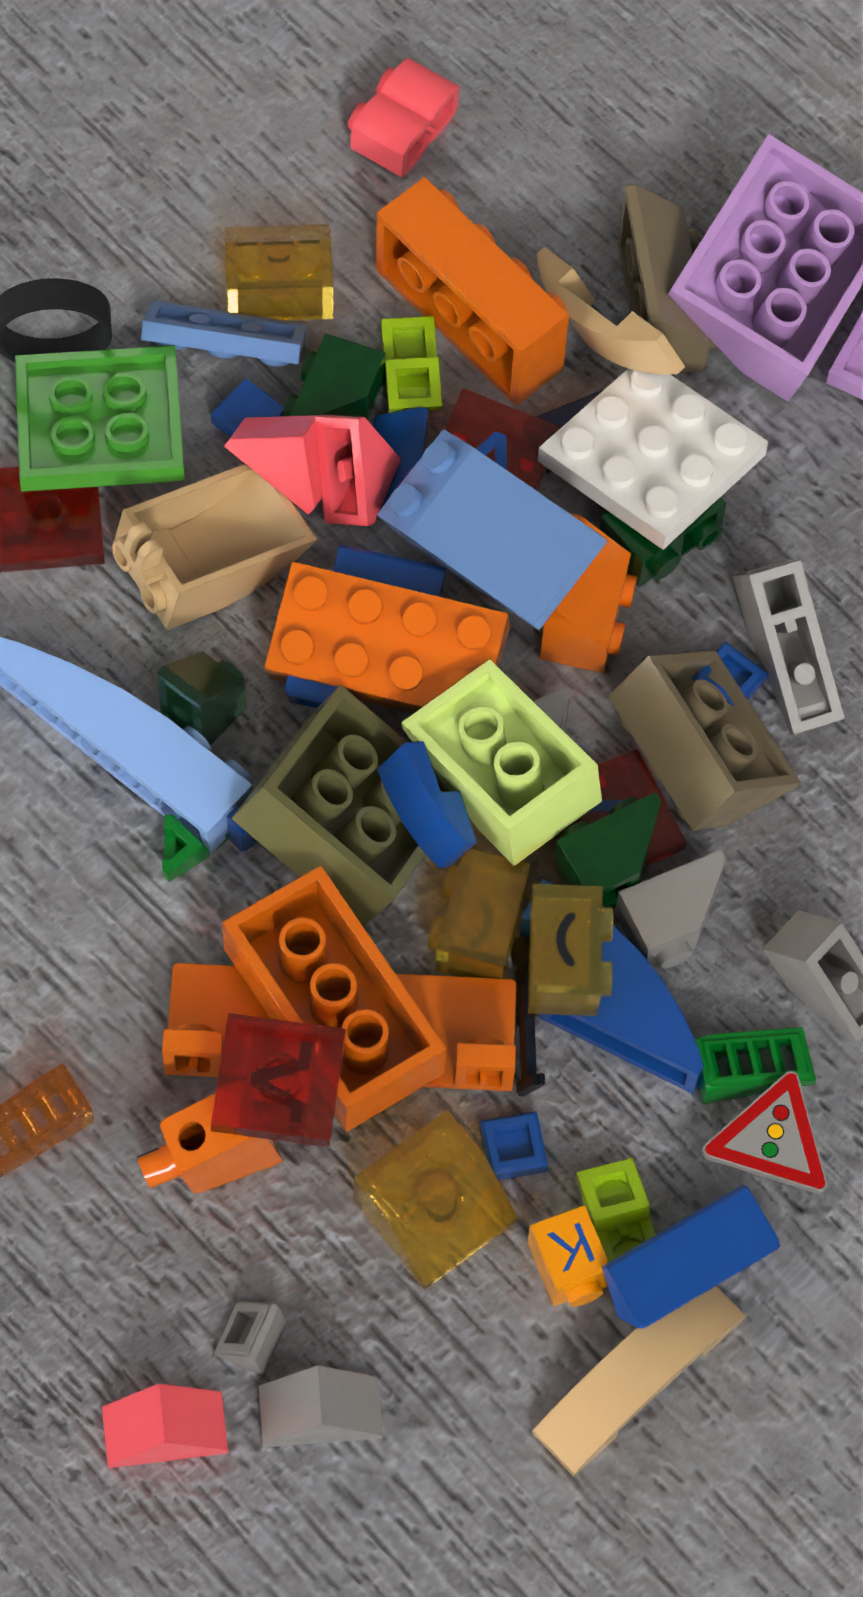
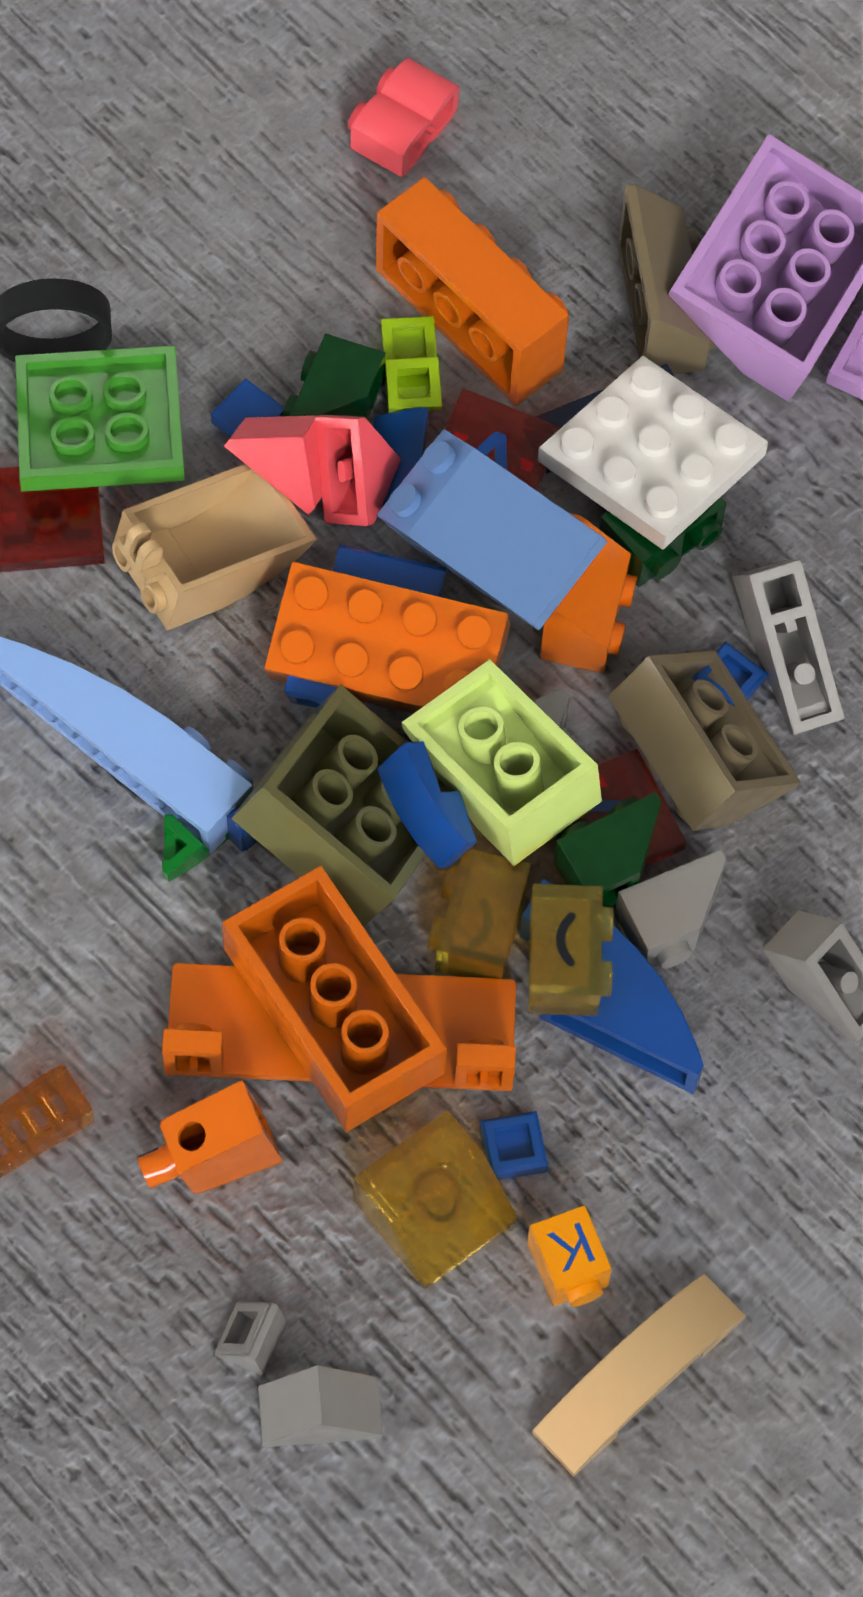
(164, 1425): coral slope -> none
(201, 694): clear green slope -> none
(224, 333): medium blue plate -> none
(278, 1080): clear red tile -> none
(280, 271): clear yellow slope -> none
(530, 1079): black piece -> none
(616, 1206): lime slope -> none
(629, 344): tan slope -> none
(689, 1258): blue slope -> none
(728, 1045): green slope -> none
(773, 1138): piece -> none

